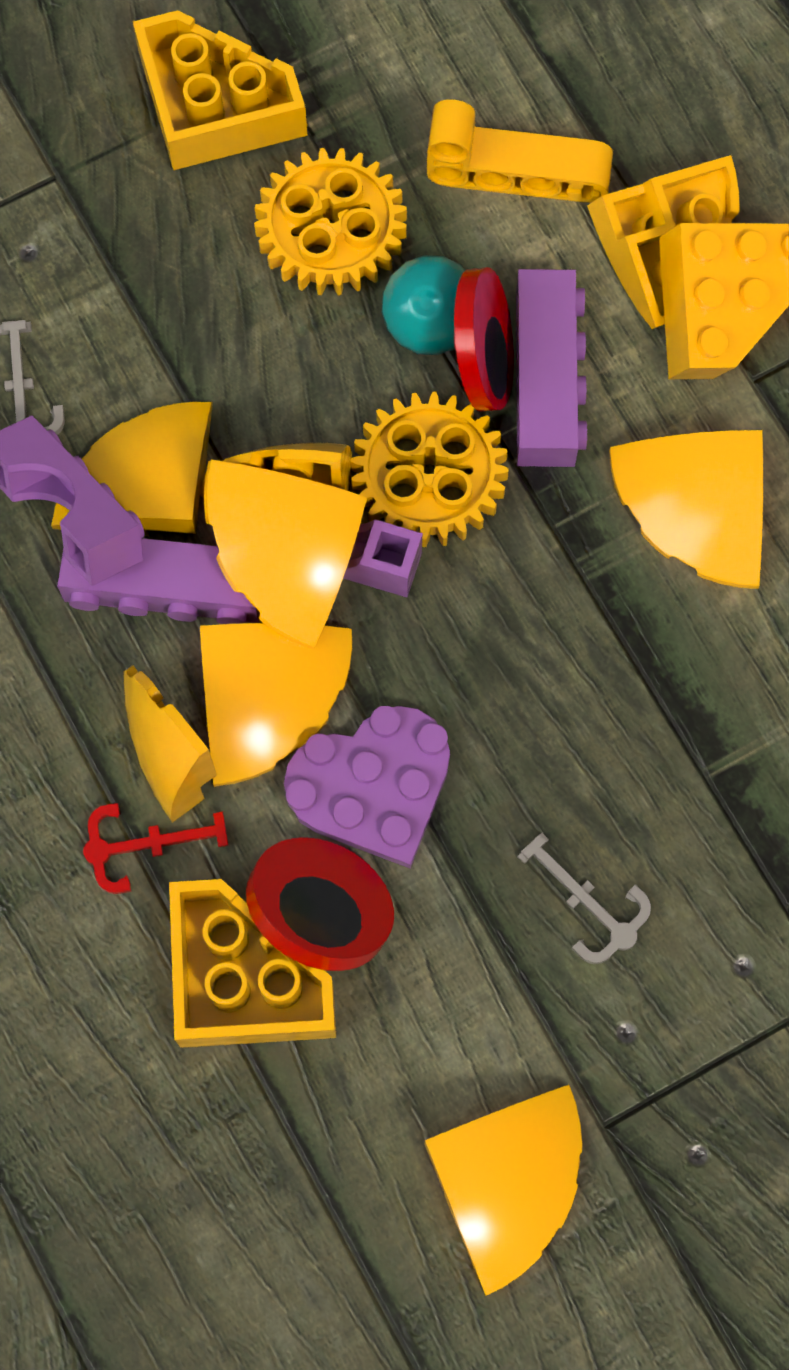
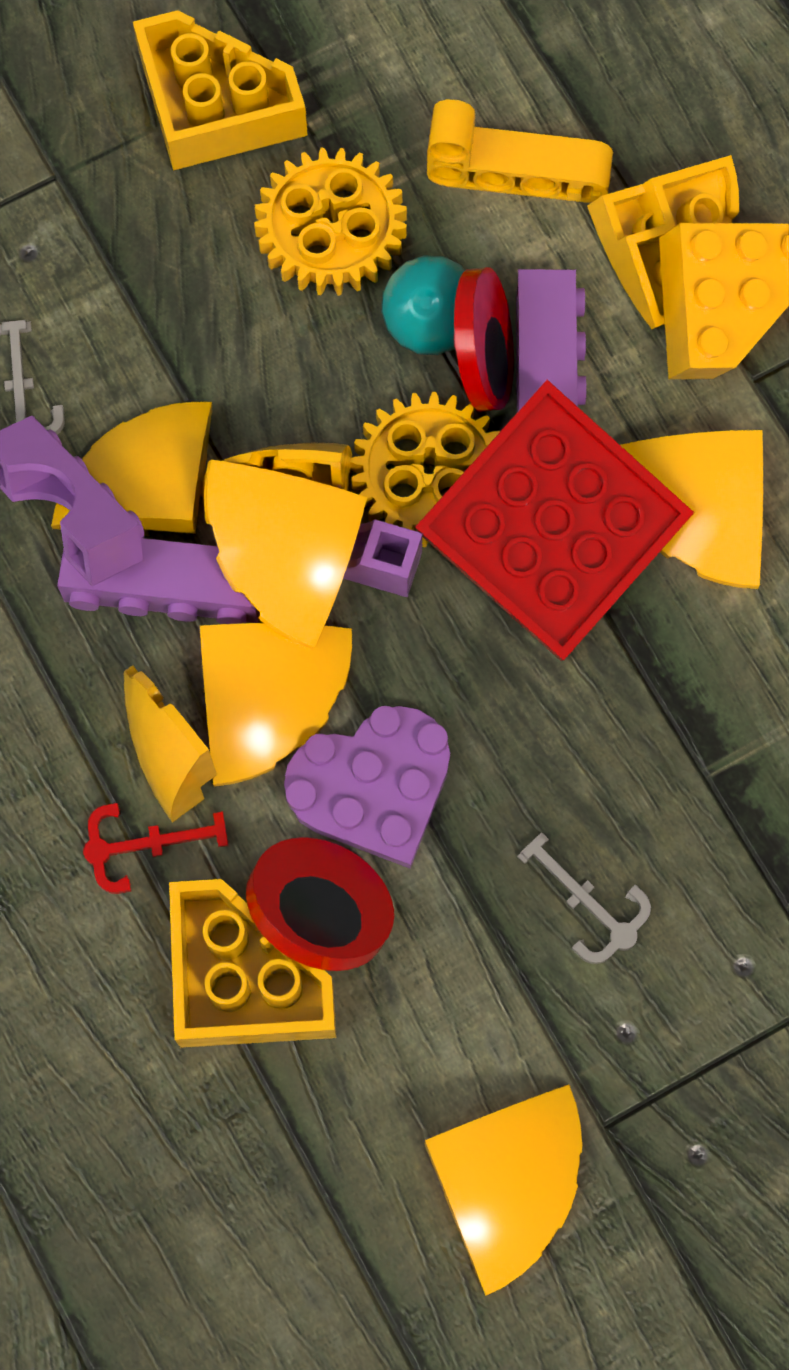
(554, 520): none -> red plate

